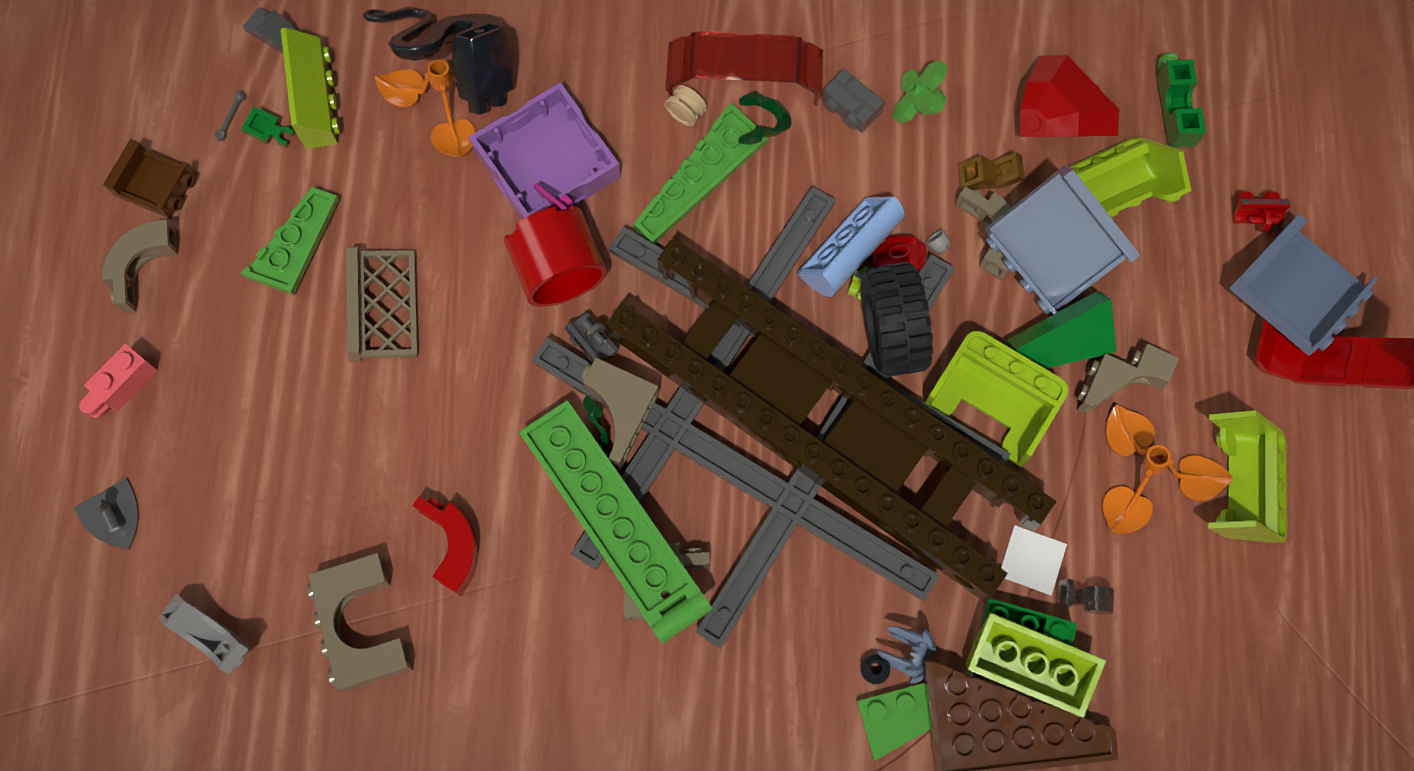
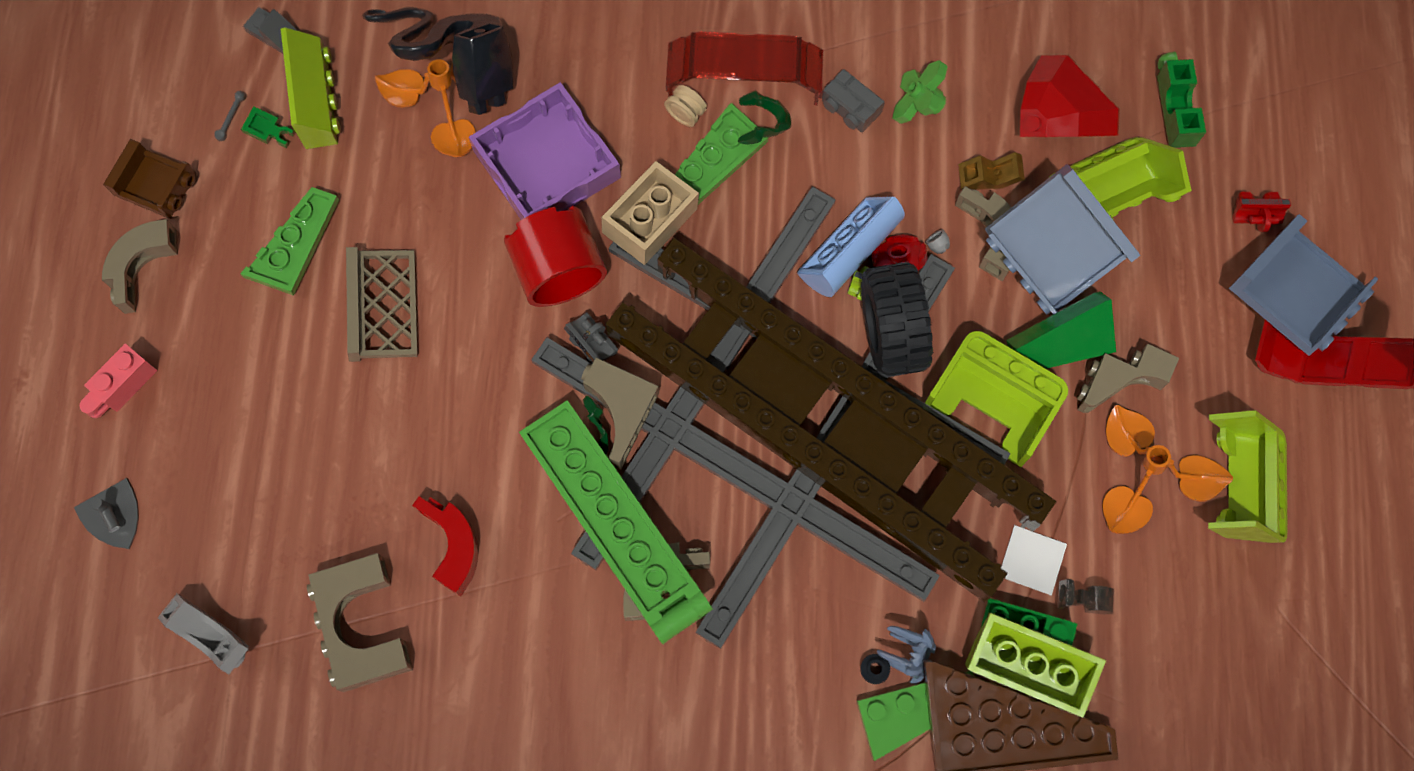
(561, 204): dark pink piece -> none
(650, 212): none -> tan brick

